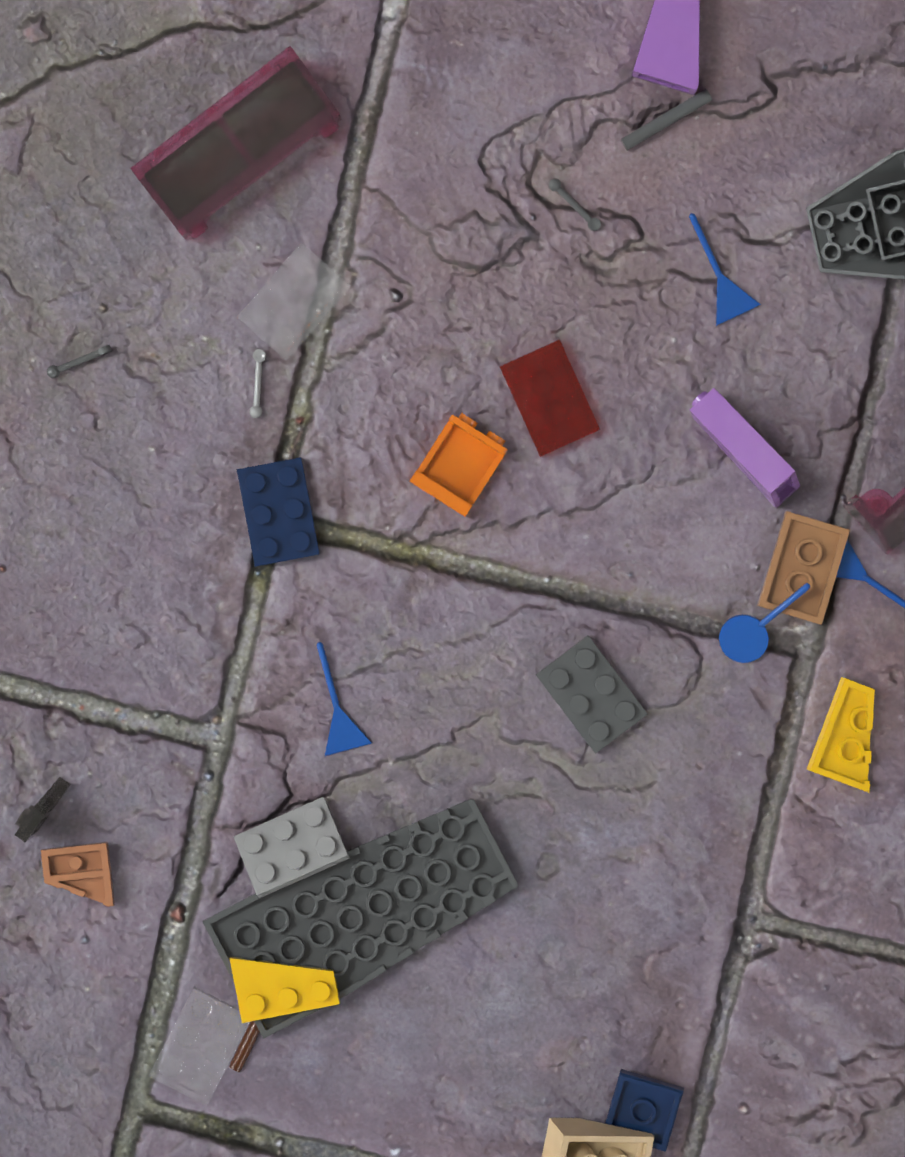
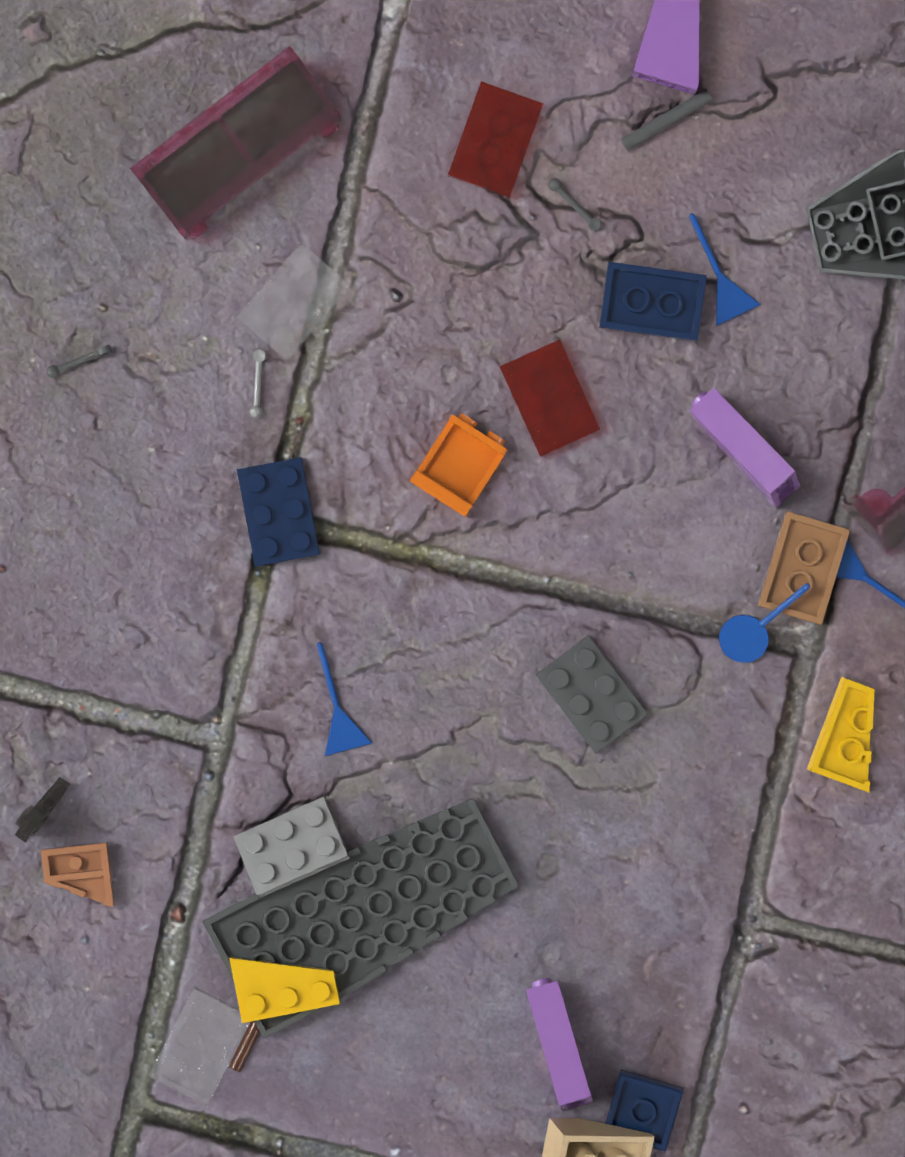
(495, 139): none -> clear red plate
(559, 1044): none -> medium lavender slope
(652, 301): none -> dark blue plate

